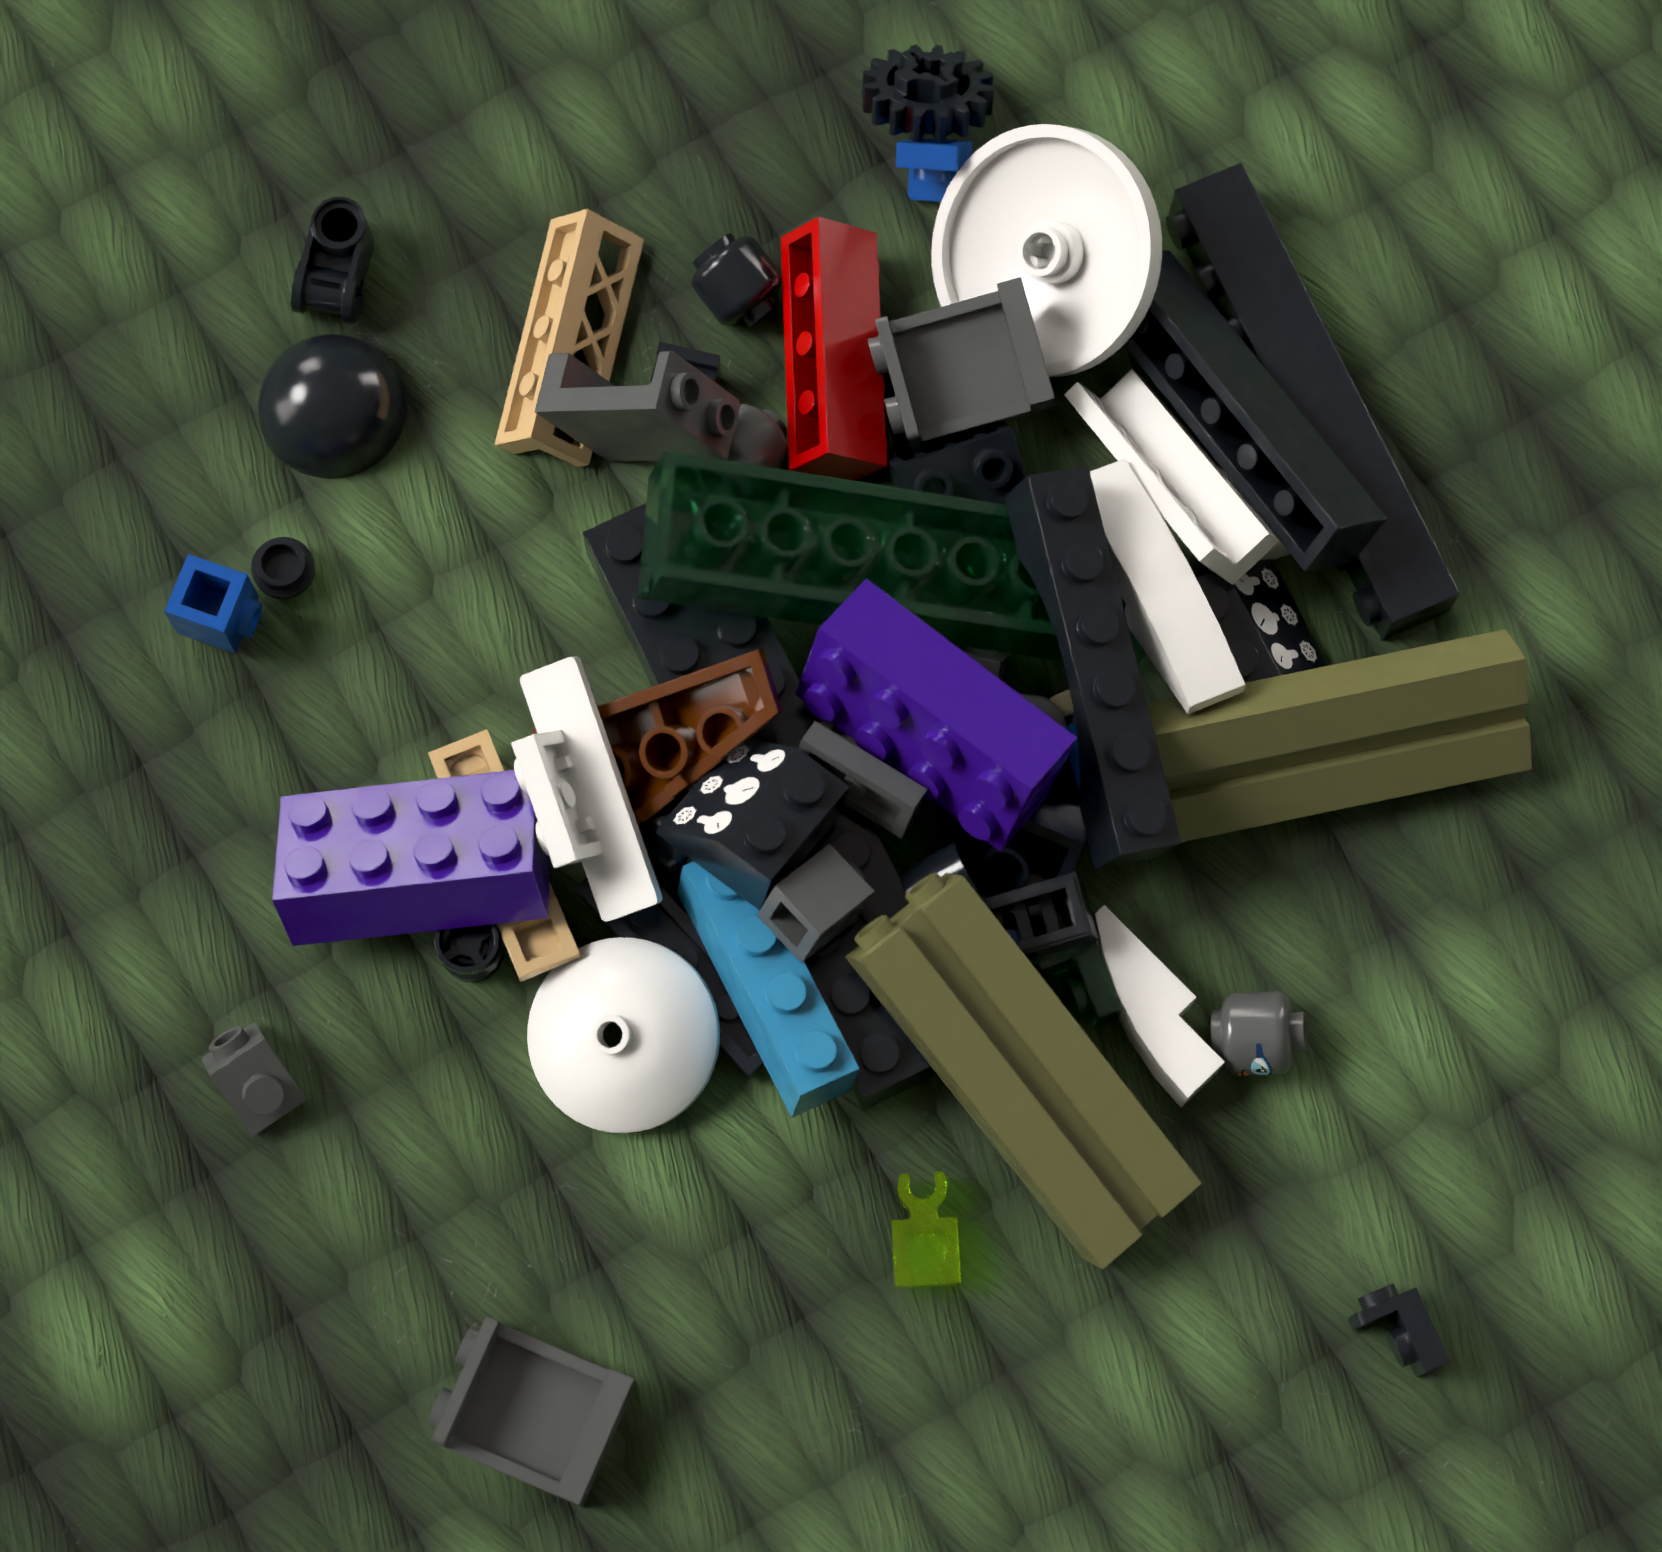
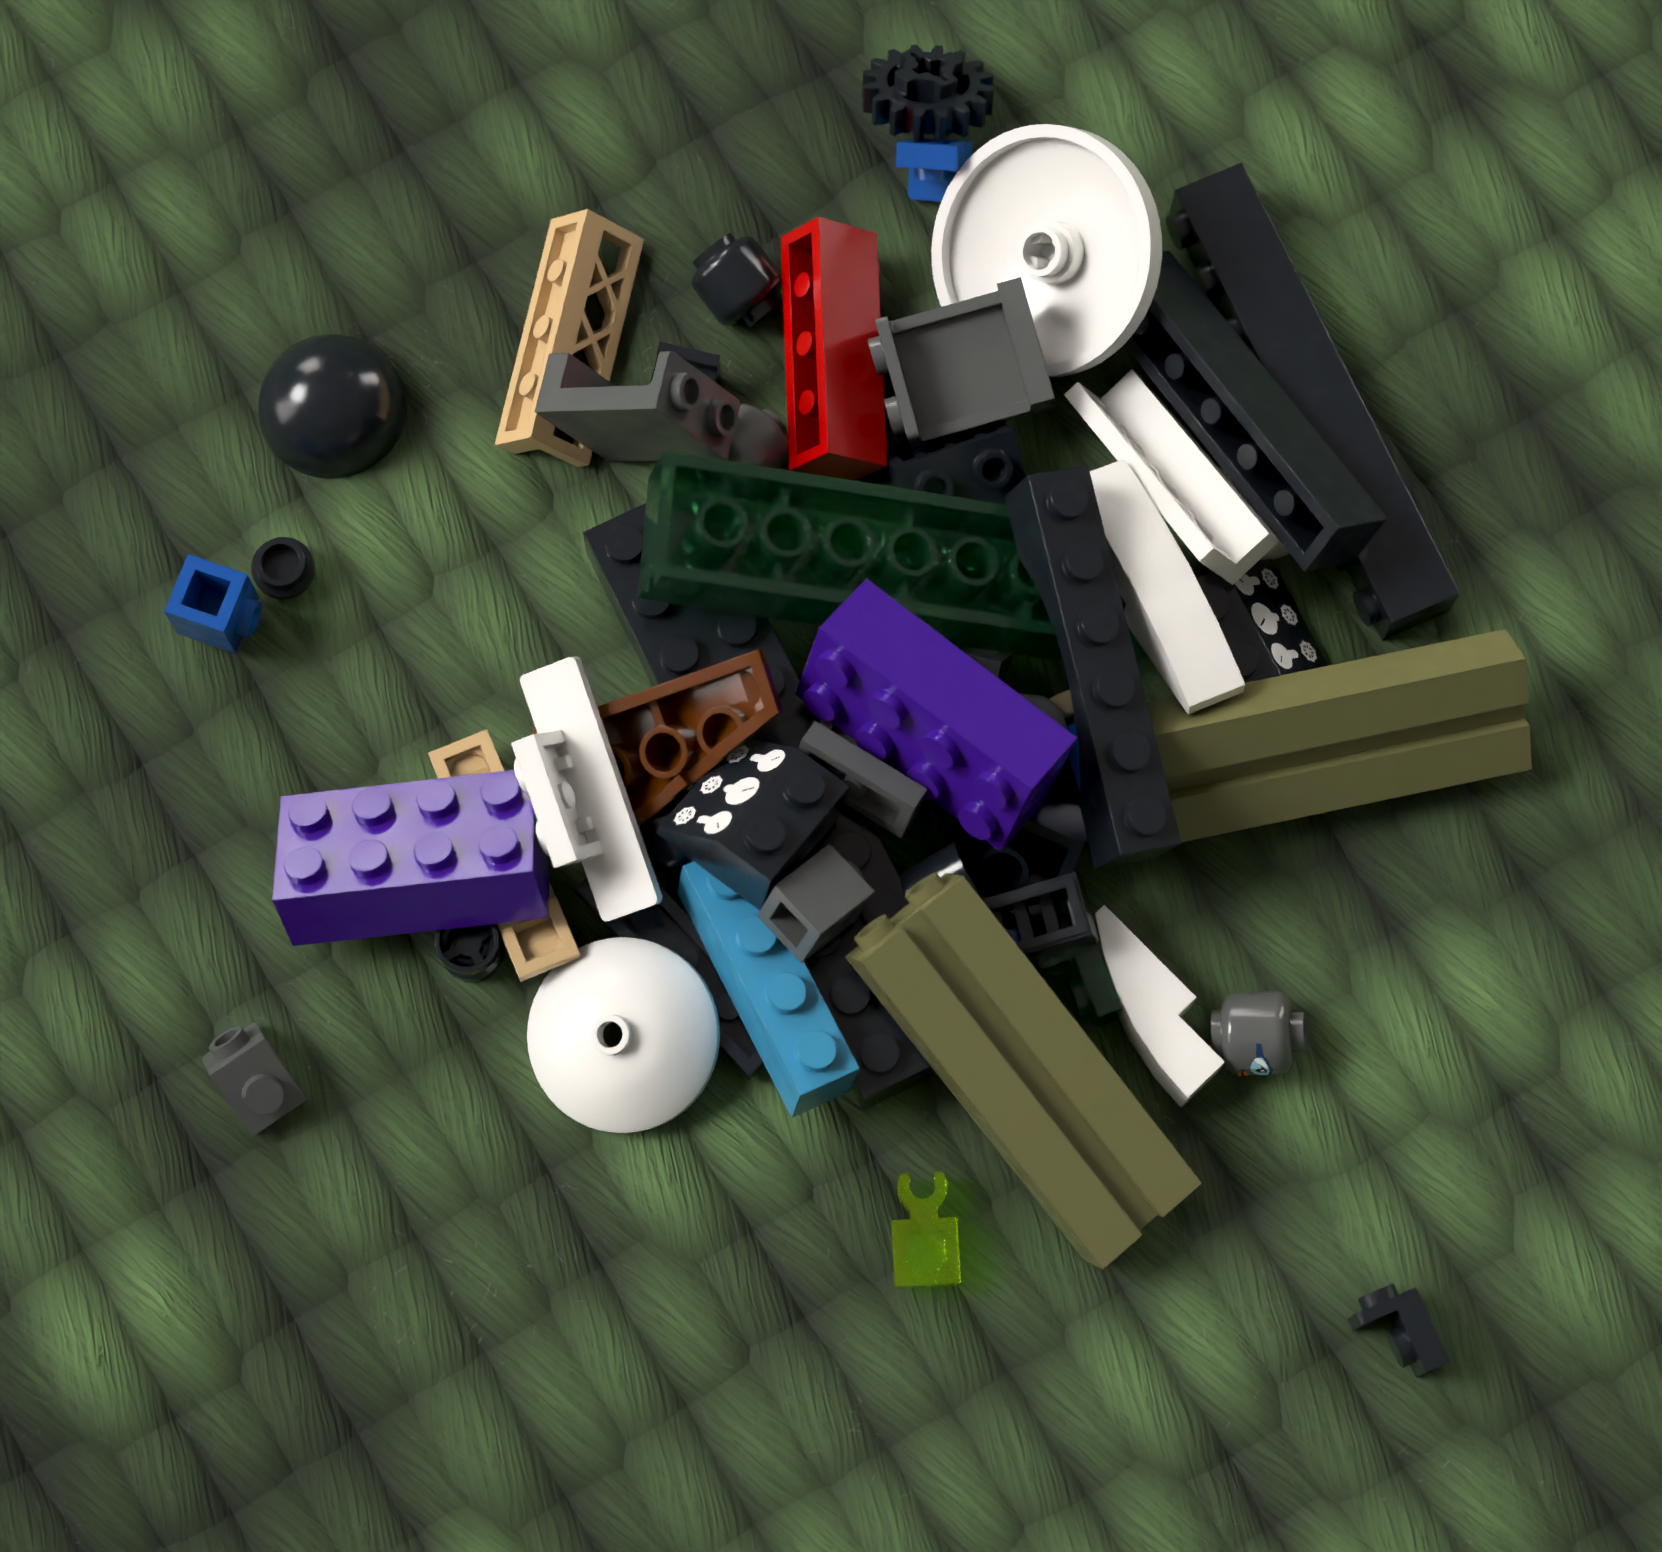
(330, 272): black piece -> none
(531, 1410): dark grey panel -> none

